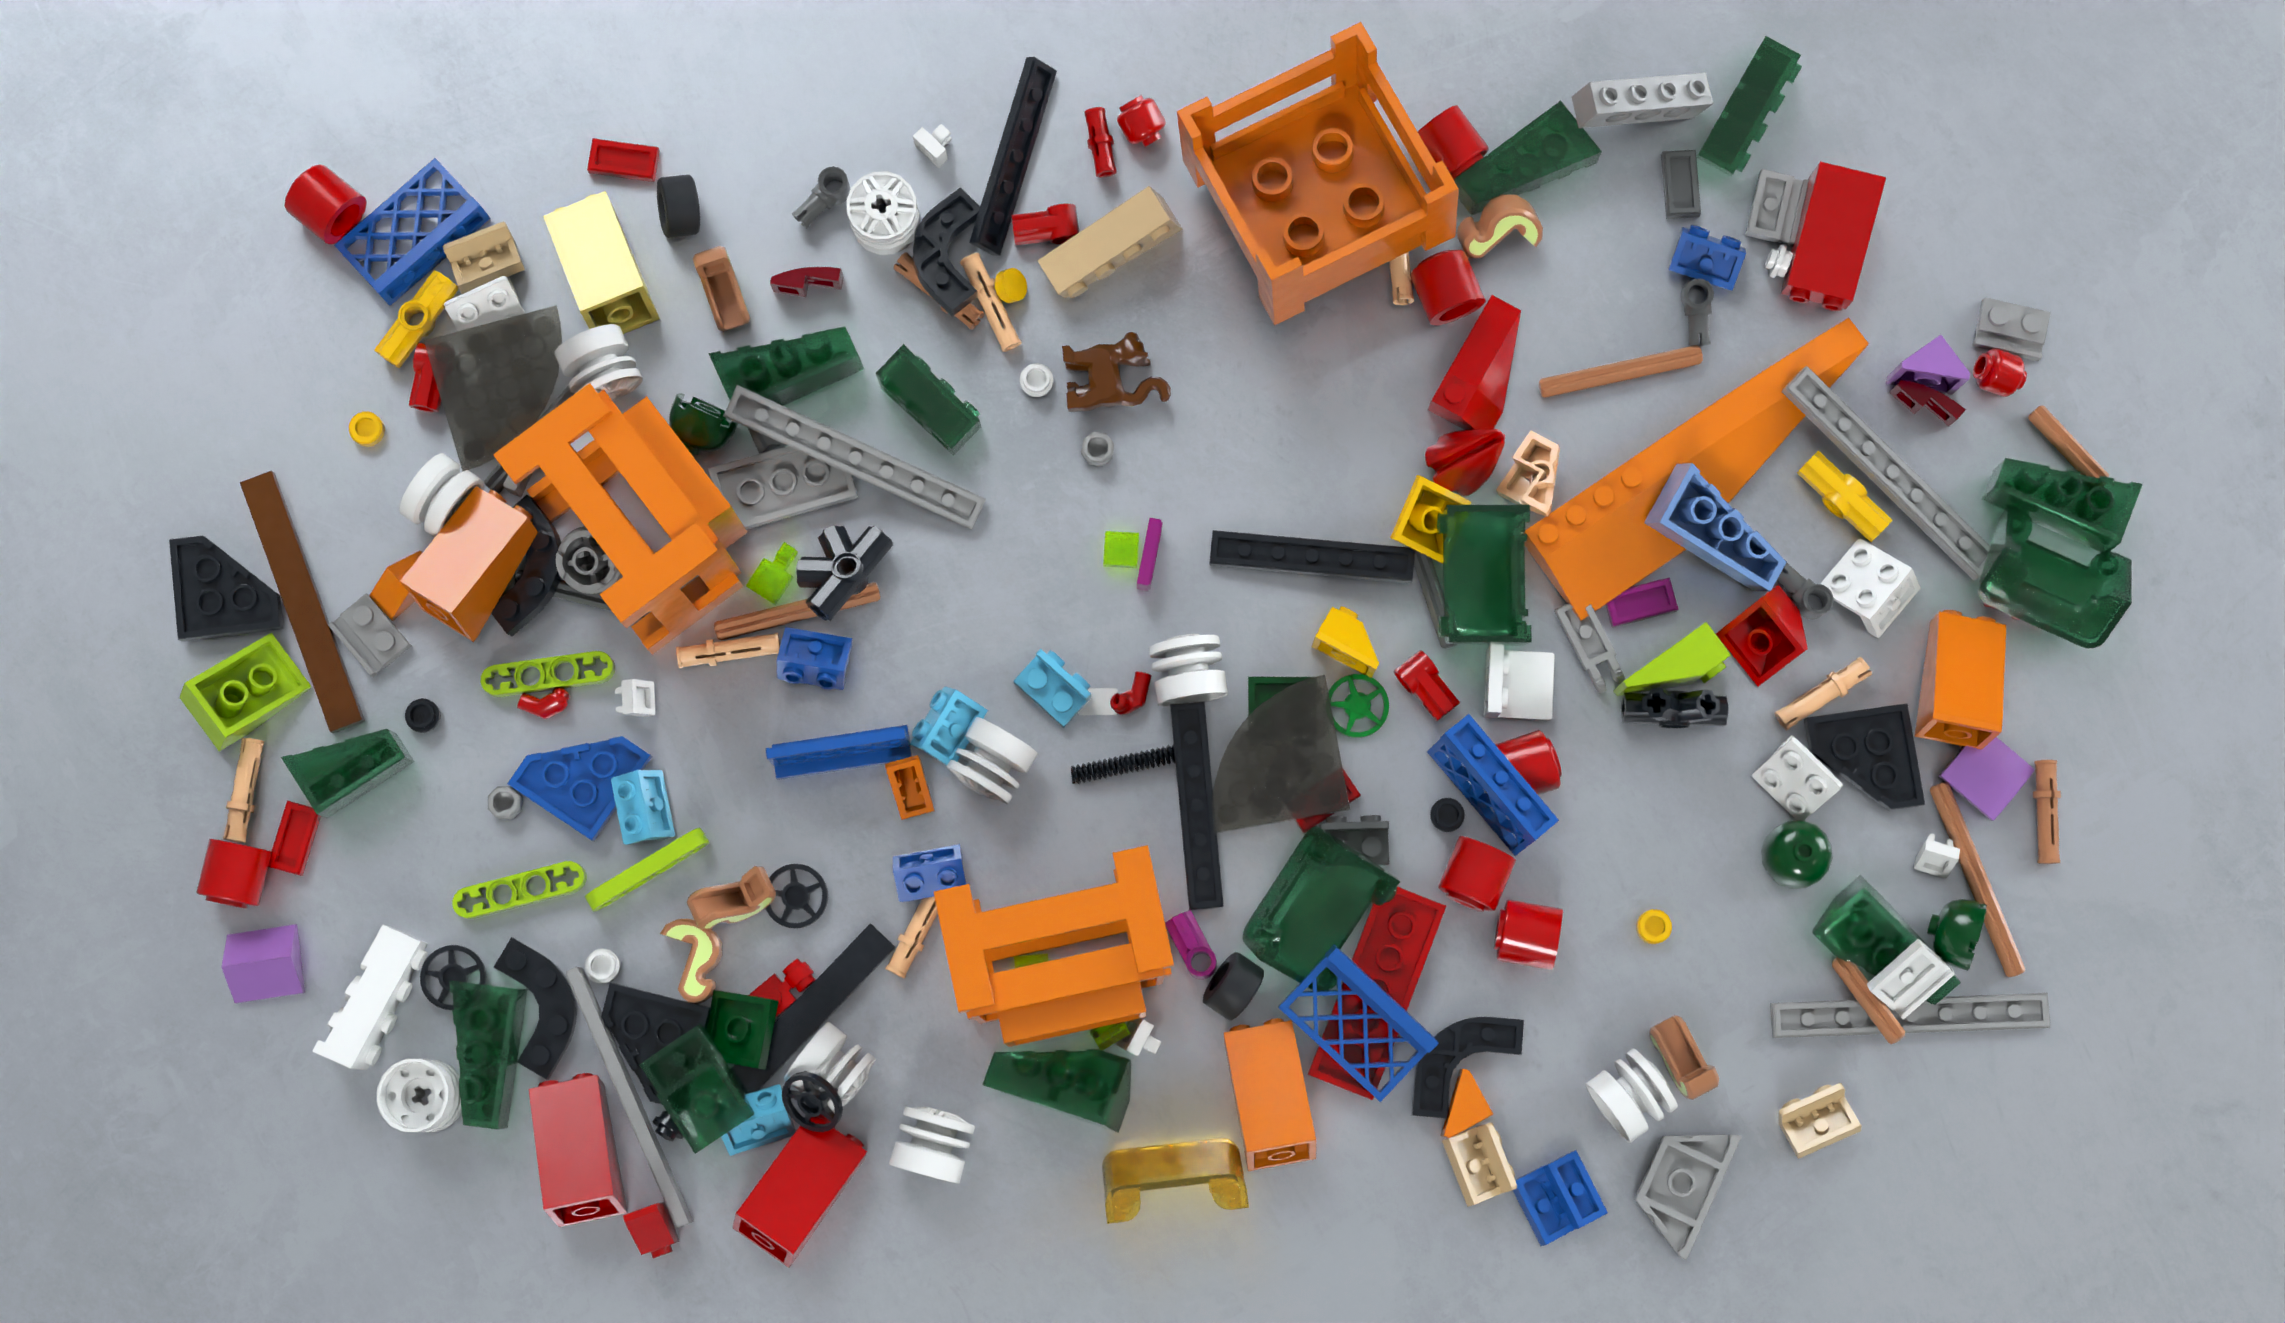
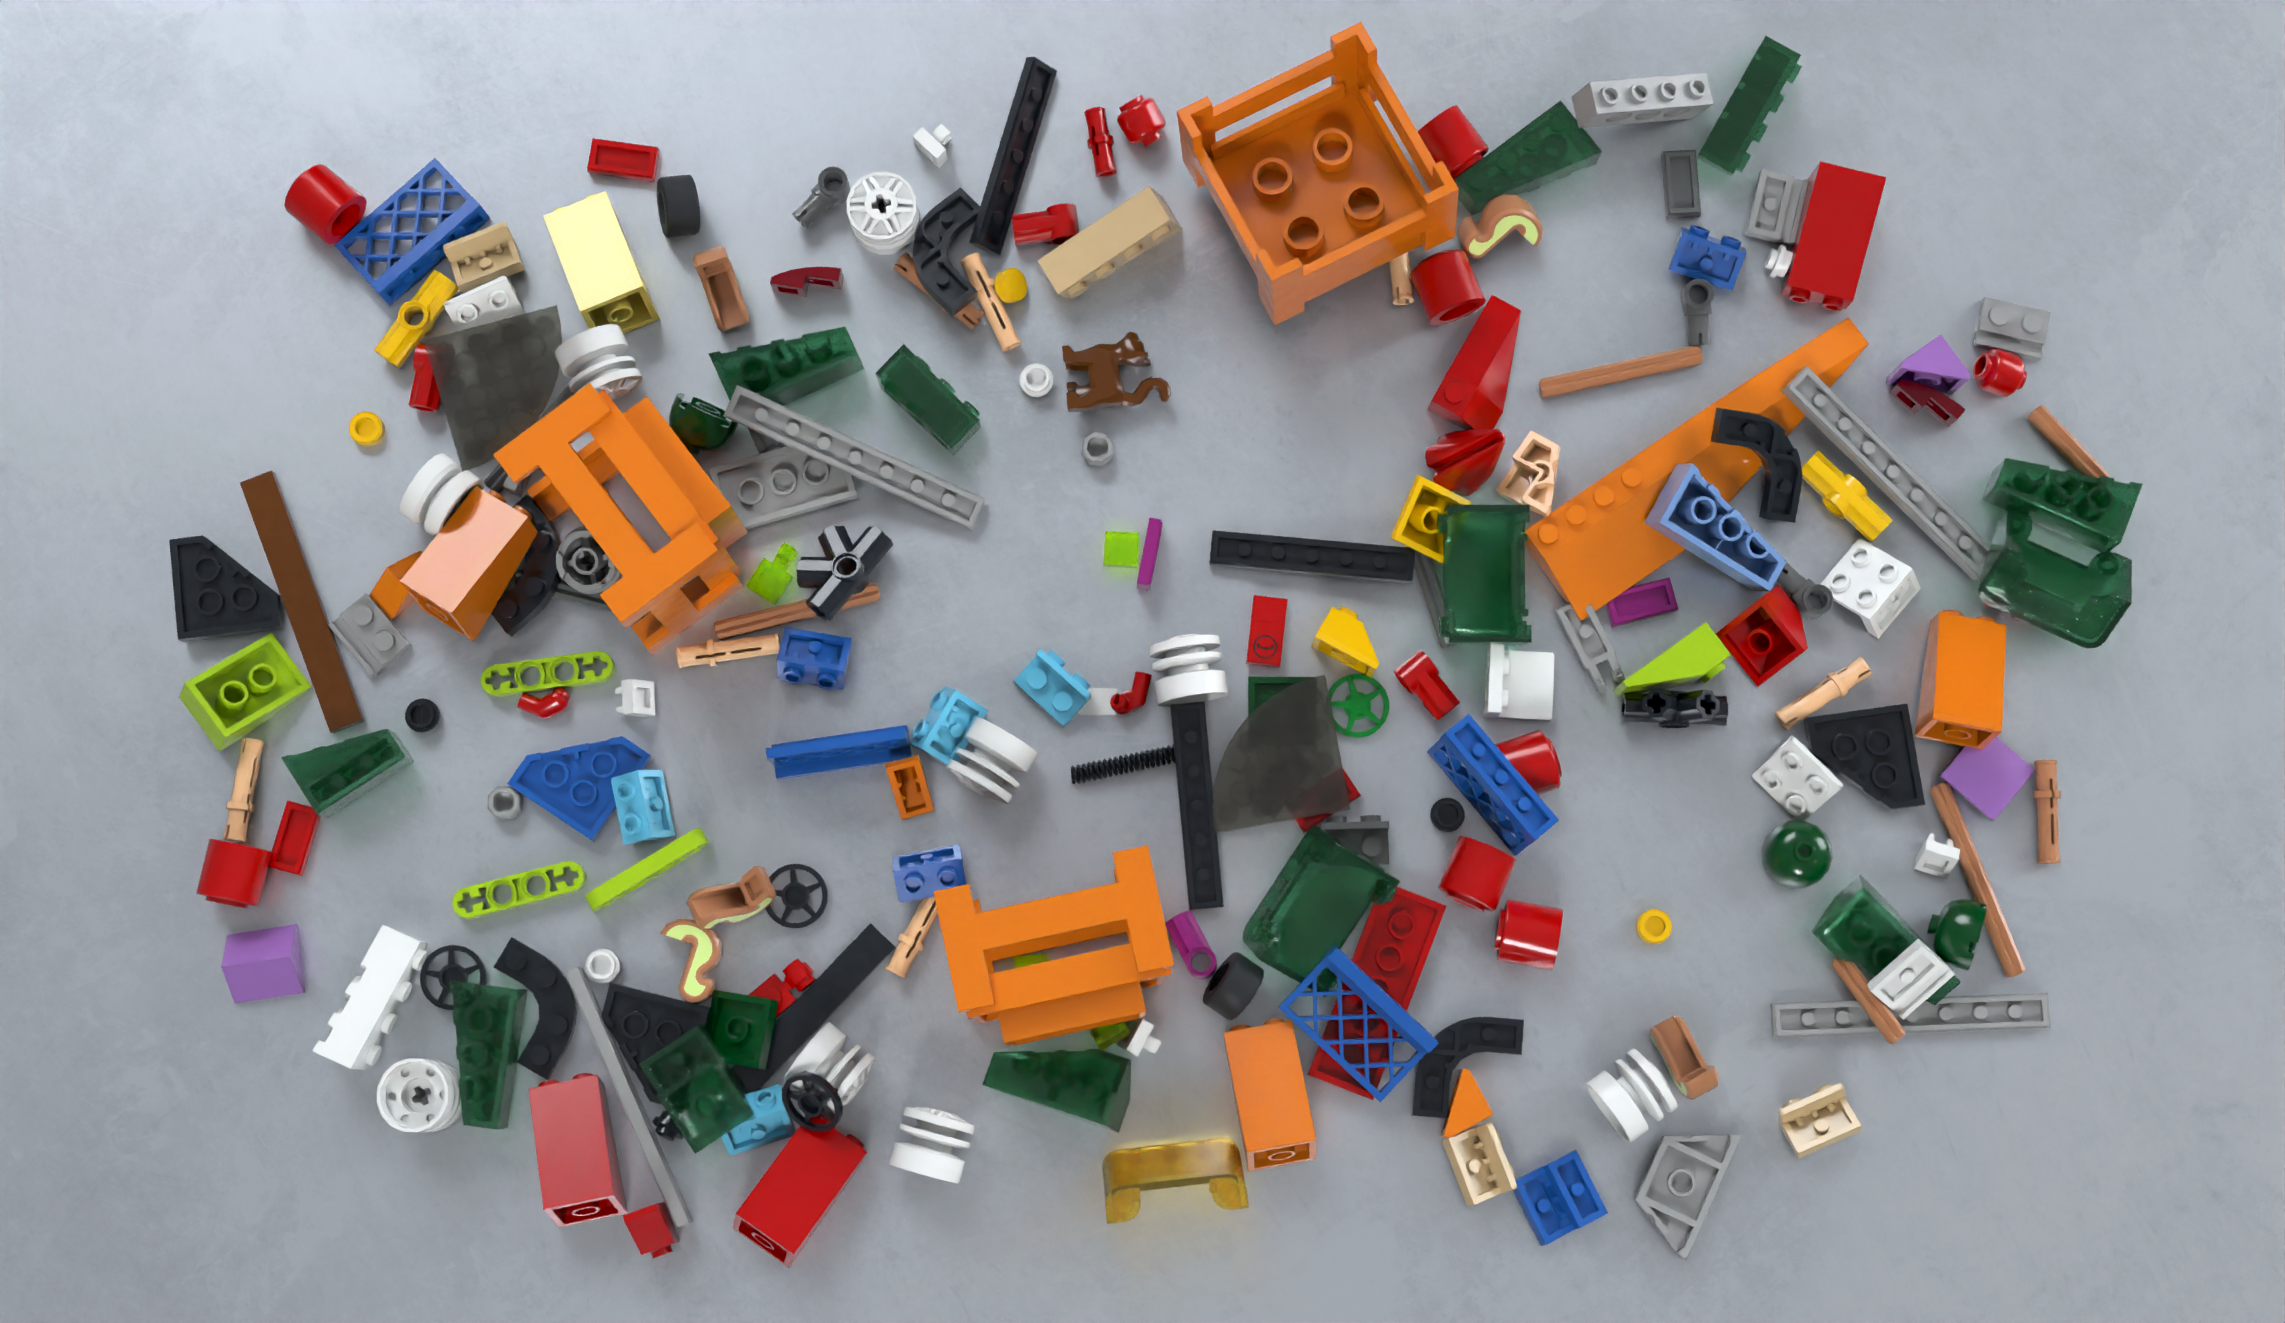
(1266, 631): none -> red tile
(1777, 456): none -> black plate

